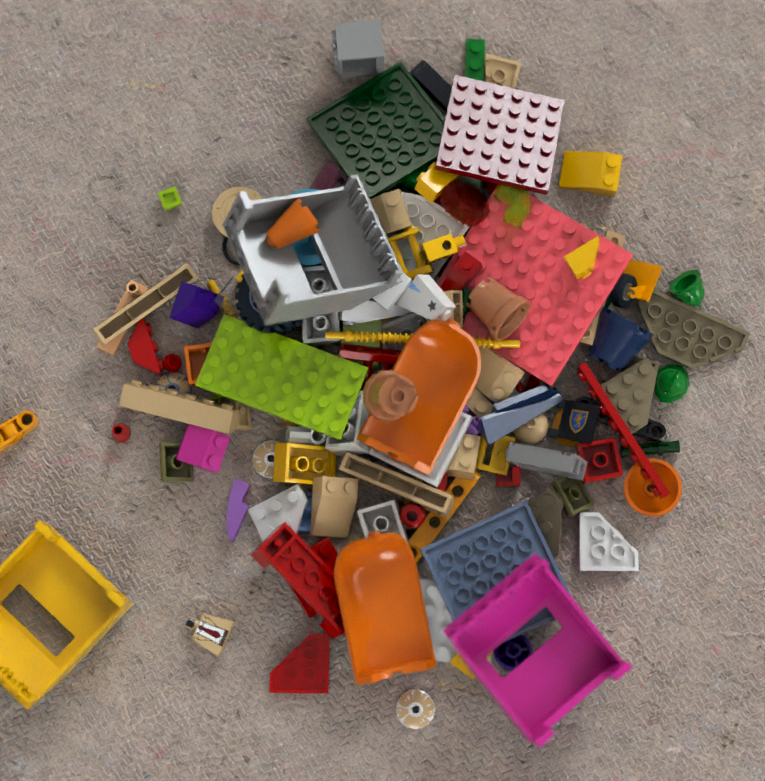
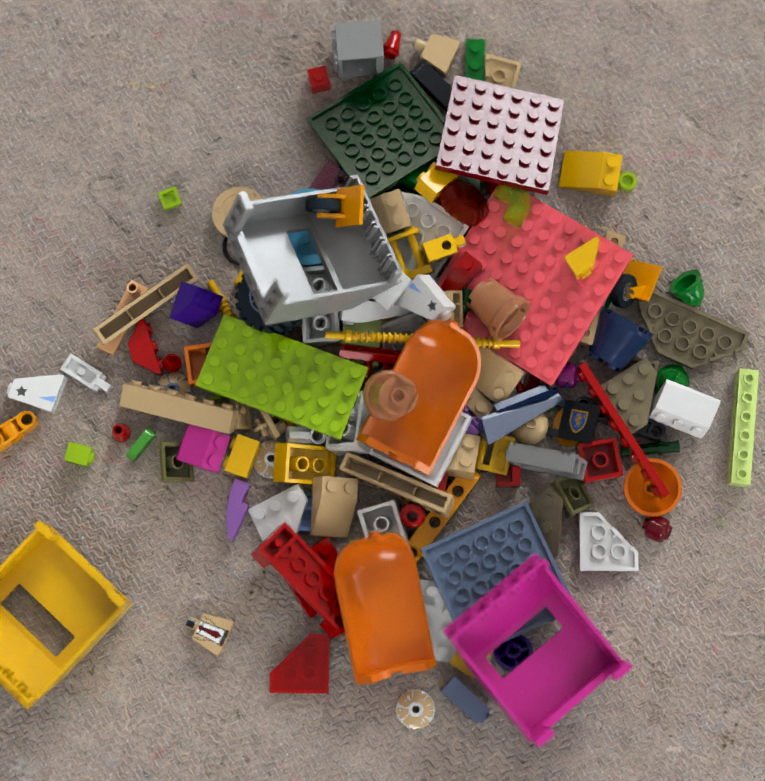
(38, 392): none -> white slope
(79, 454): none -> lime brick
(85, 374): none -> white hinge
(141, 444): none -> bright green beam
(226, 299): clear piece -> none
(242, 456): none -> yellow brick
(274, 430): none -> tan hips
(292, 226): orange cone -> none
(318, 79): none -> red brick
(346, 203): none -> light orange plate
(392, 45): none -> red cone
(438, 52): none -> tan torso
(465, 700): none -> sand blue brick
(568, 377): none -> magenta head
(627, 181): none -> lime tile
(657, 528): none -> dark red head
(684, 409): none -> white slope
(742, 427): none -> yellowish green brick

